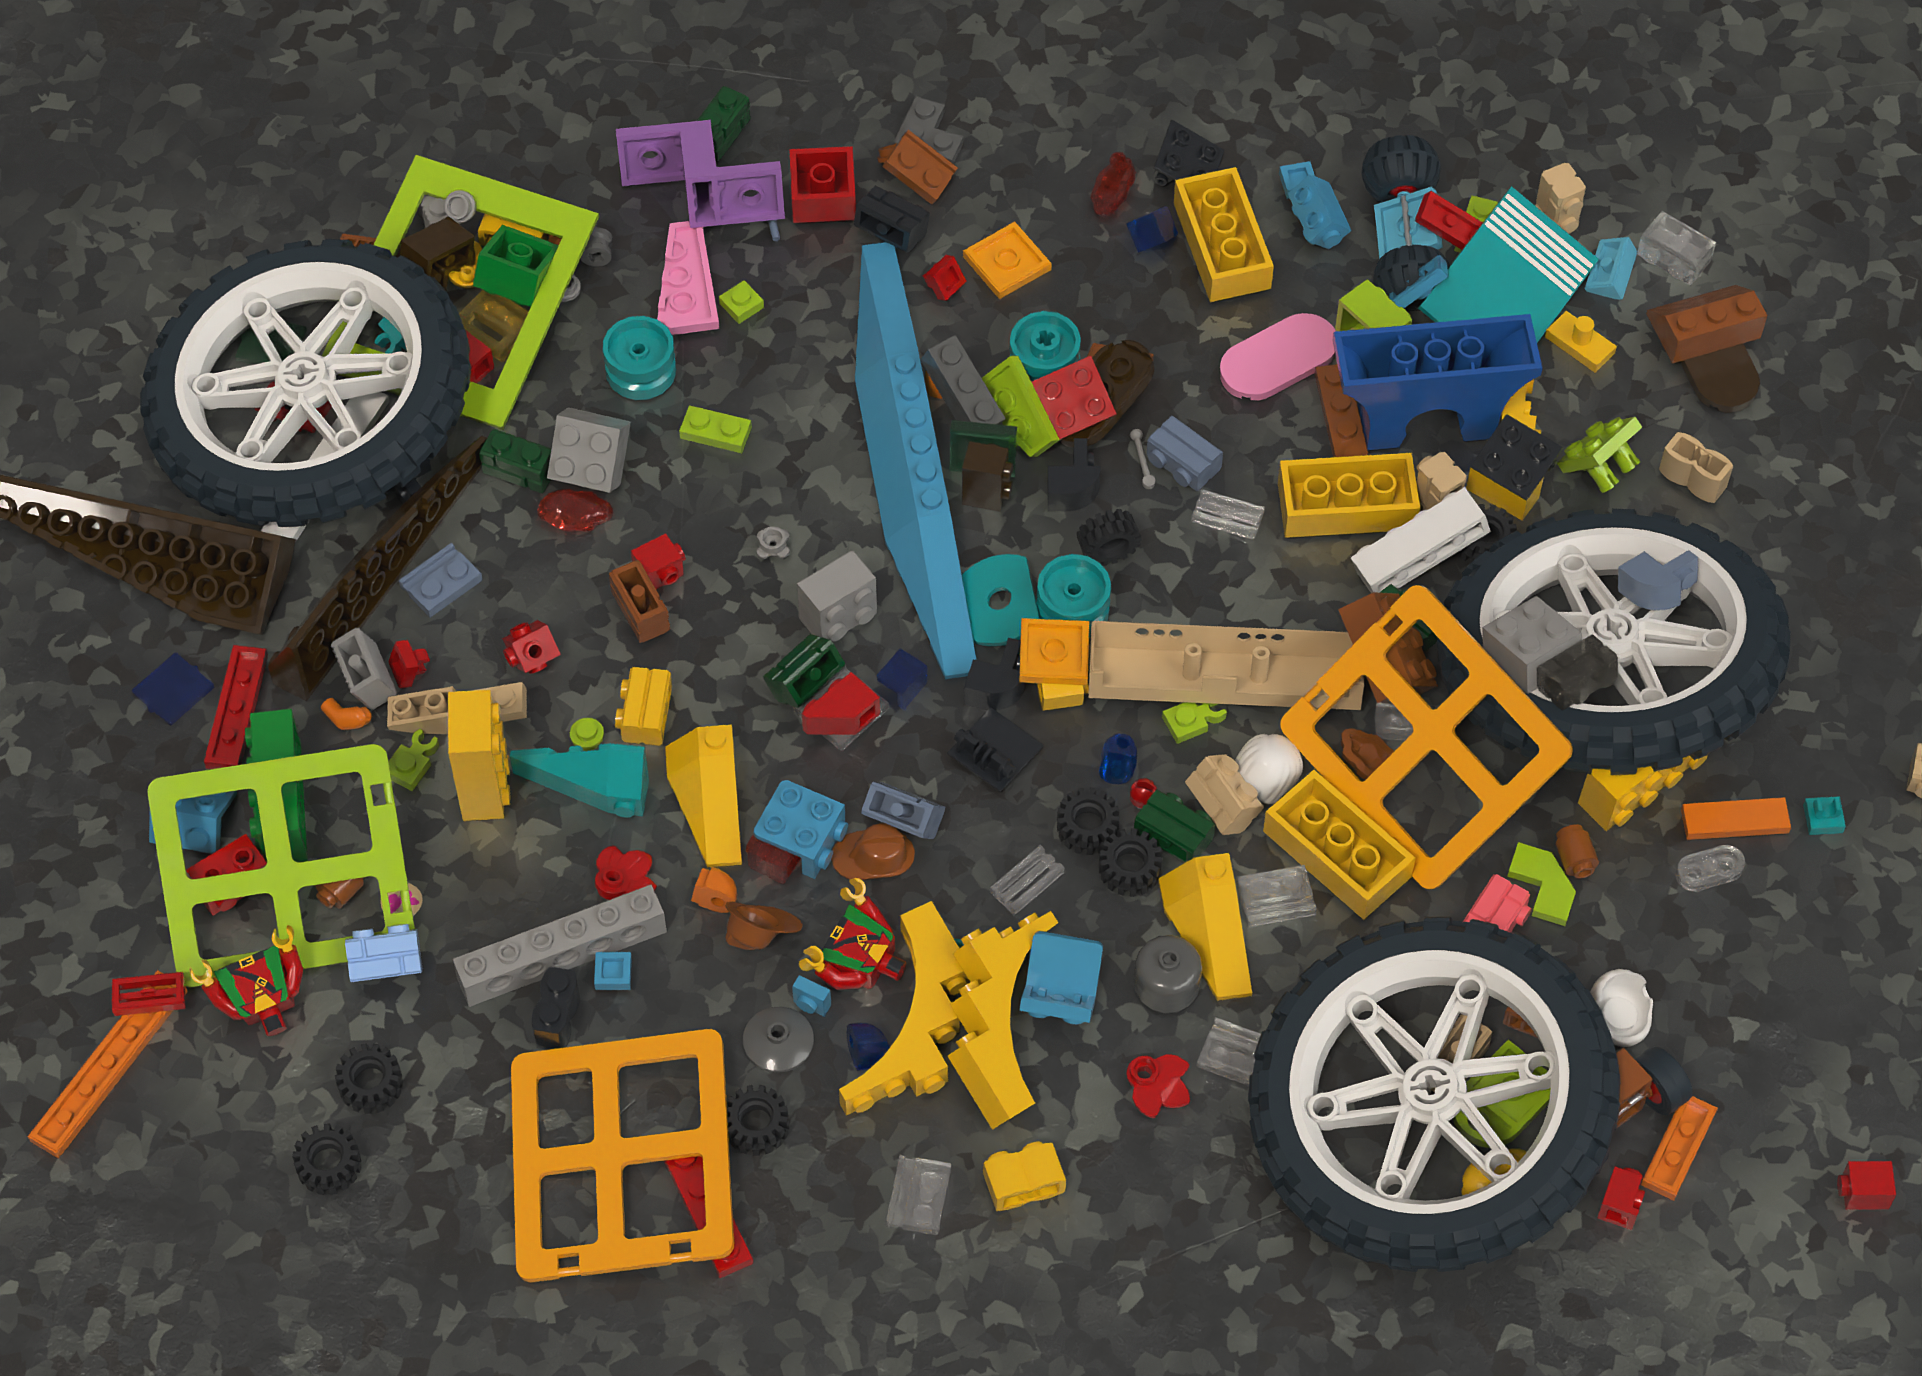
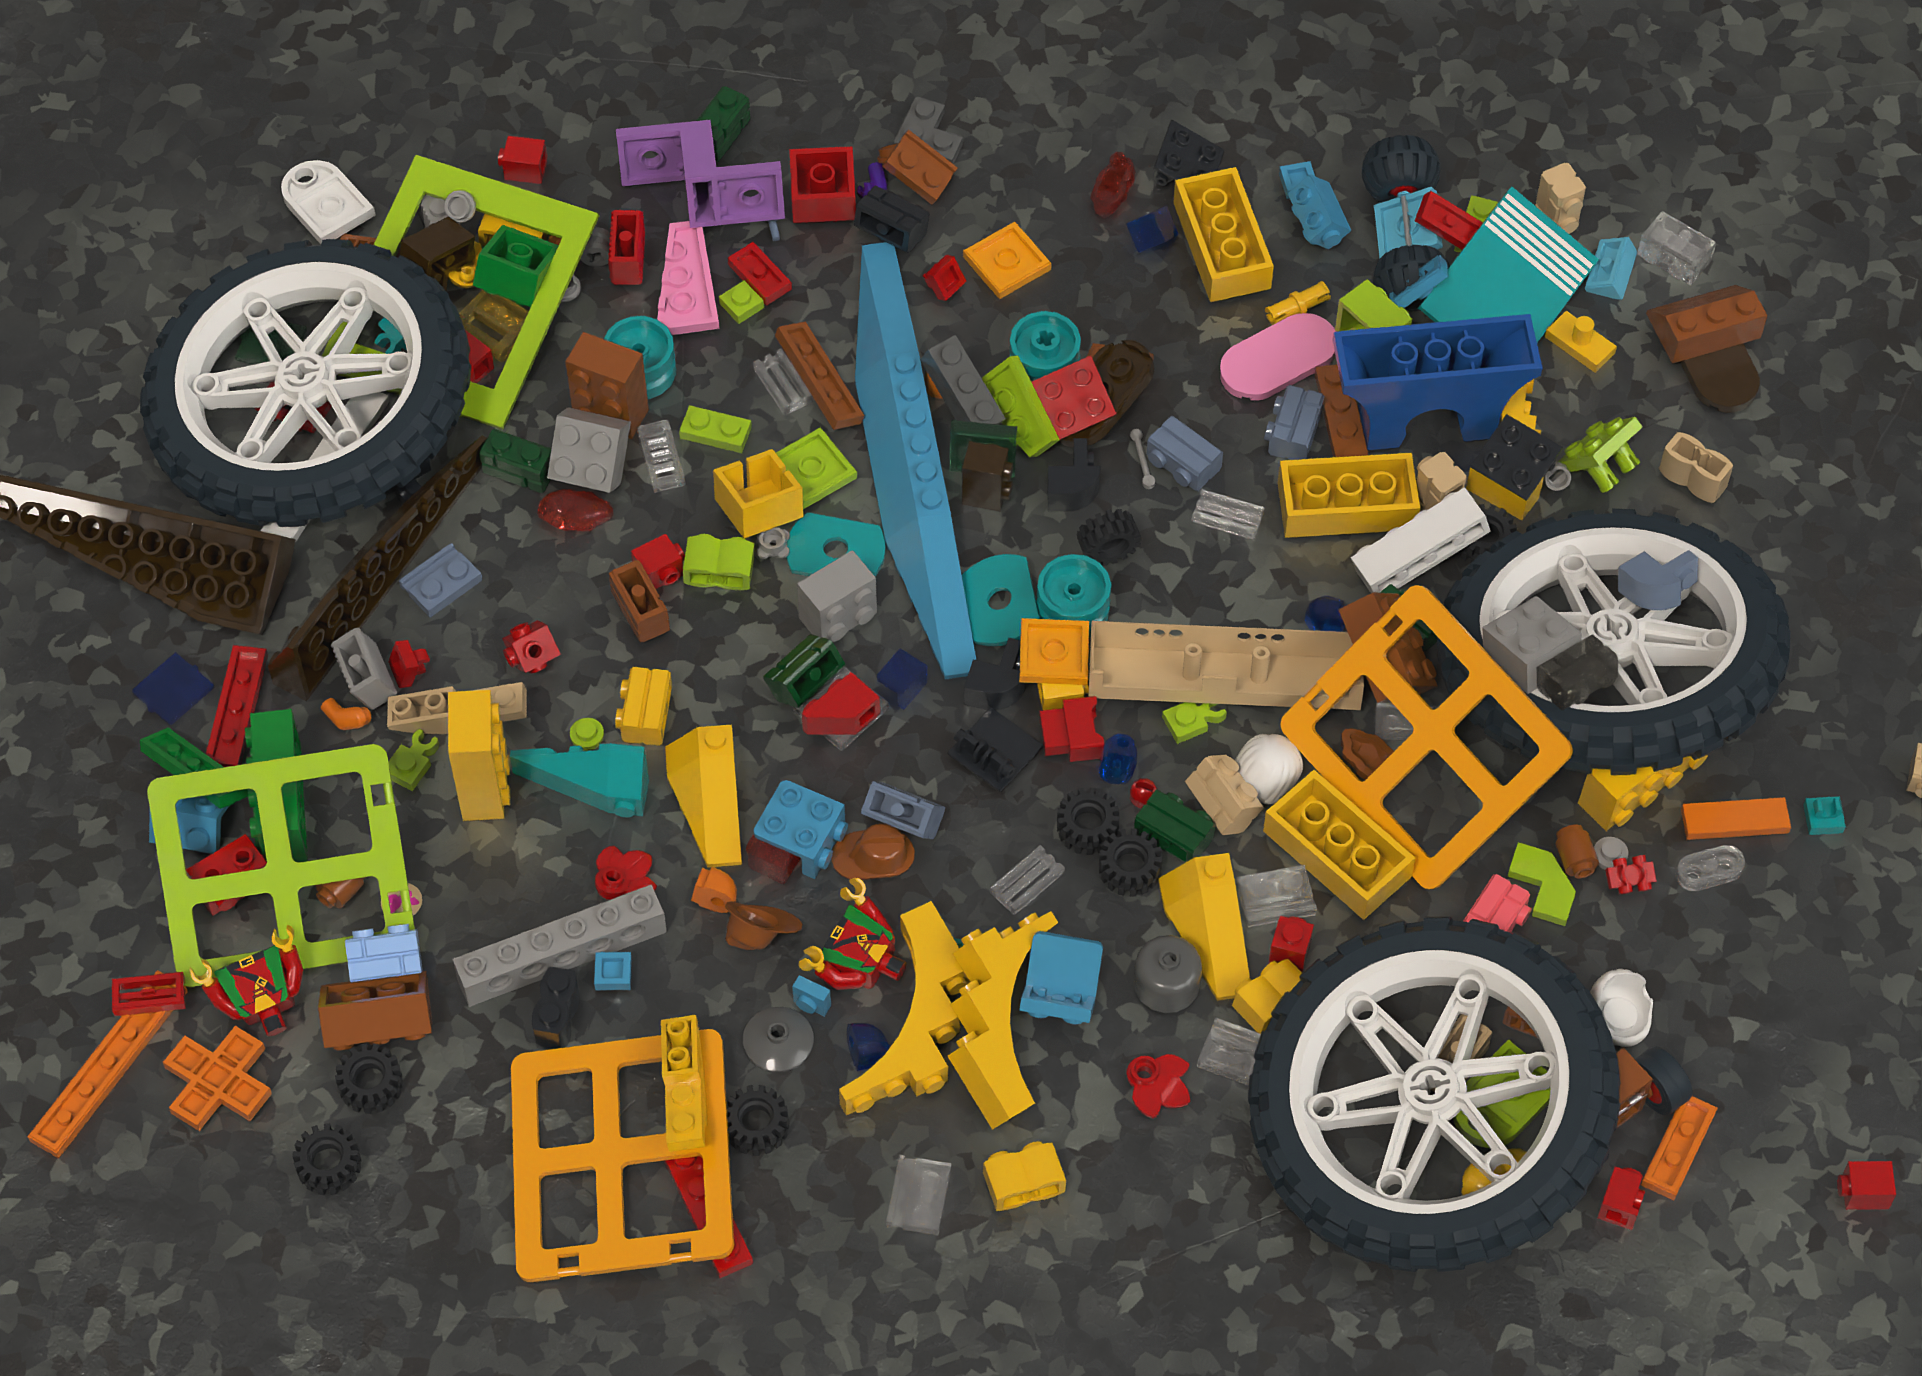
(182, 757): none -> green plate
(217, 1078): none -> orange plate
(326, 203): none -> white plate
(375, 1010): none -> dark orange slope
(523, 159): none -> red brick
(607, 380): none -> dark orange brick
(626, 247): none -> red brick
(657, 436): none -> clear slope
(683, 1083): none -> yellow slope
(718, 562): none -> lime brick
(759, 273): none -> red plate
(770, 496): none -> yellow piece
(771, 362): none -> clear tile
(815, 531): none -> teal piece
(817, 466): none -> lime plate
(819, 375): none -> dark orange plate
(877, 178): none -> dark purple arm
(1072, 730): none -> red piece
(1259, 996): none -> yellow brick
(1291, 941): none -> red brick
(1295, 423): none -> sand blue brick
(1298, 303): none -> yellow pin
(1324, 615): none -> clear blue piece
(1560, 479): none -> light grey hinge
(1610, 849): none -> light grey plate
(1625, 876): none -> red piece

